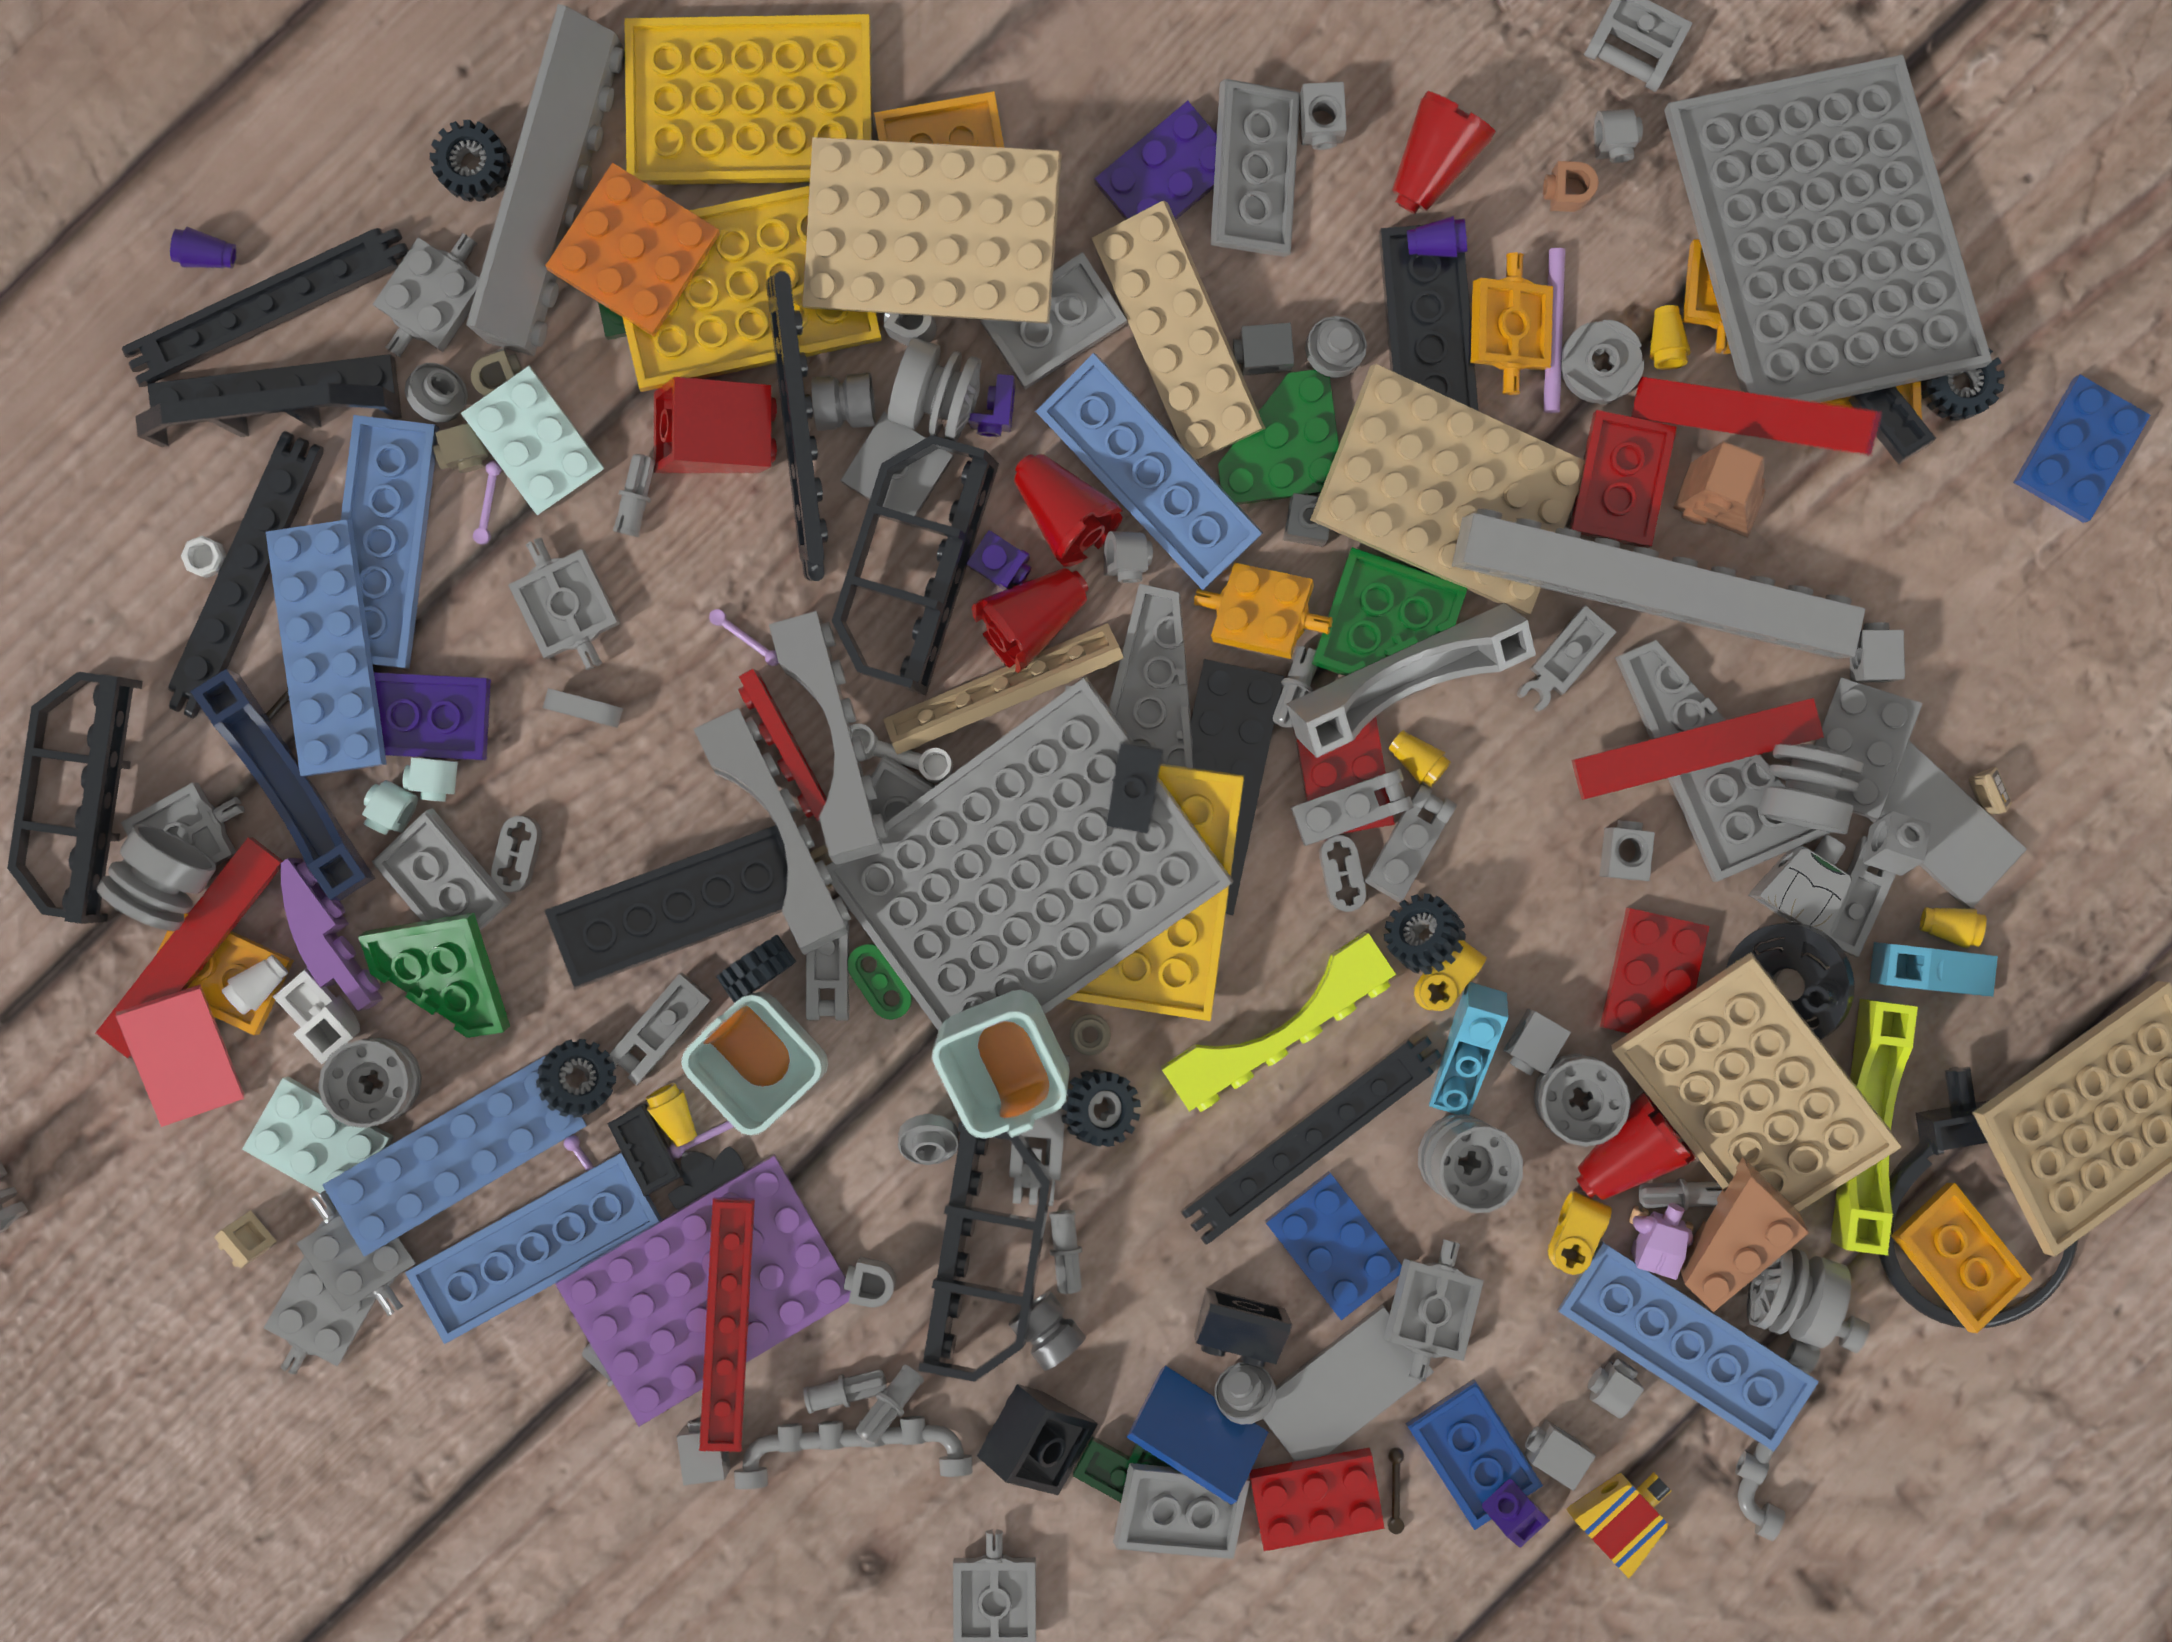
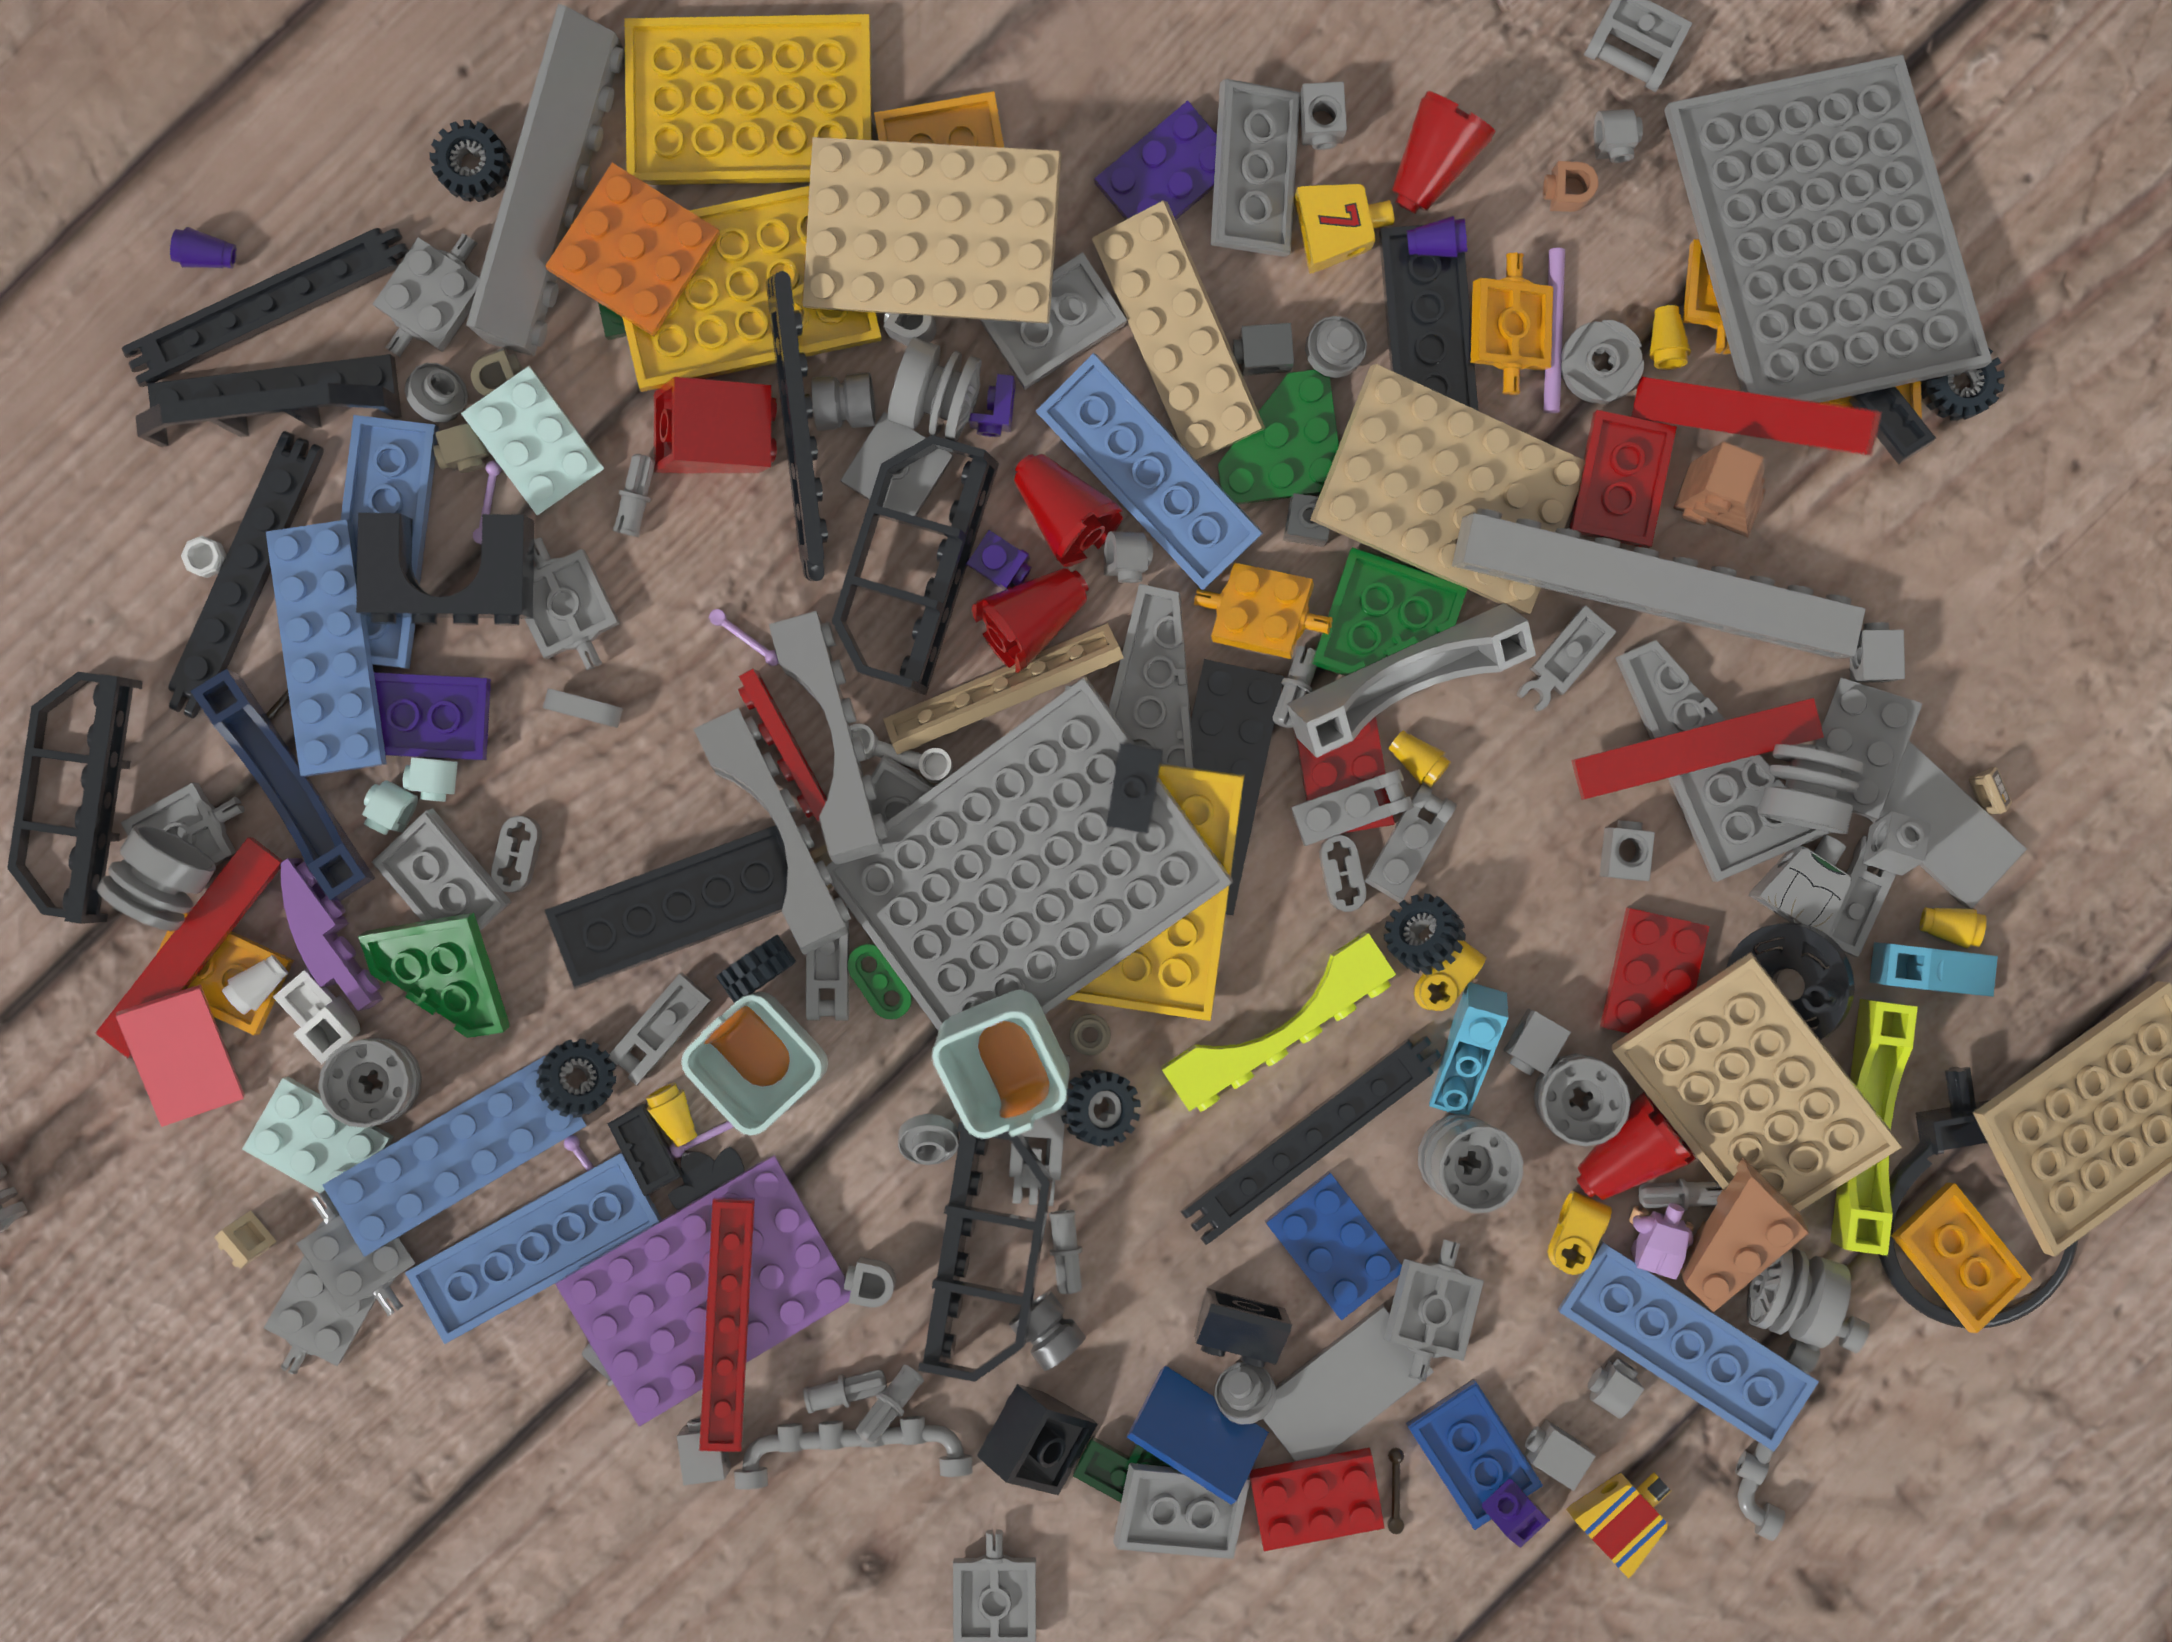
(498, 591): none -> black arch
(1338, 222): none -> yellow torso
(2082, 448): blue plate -> none

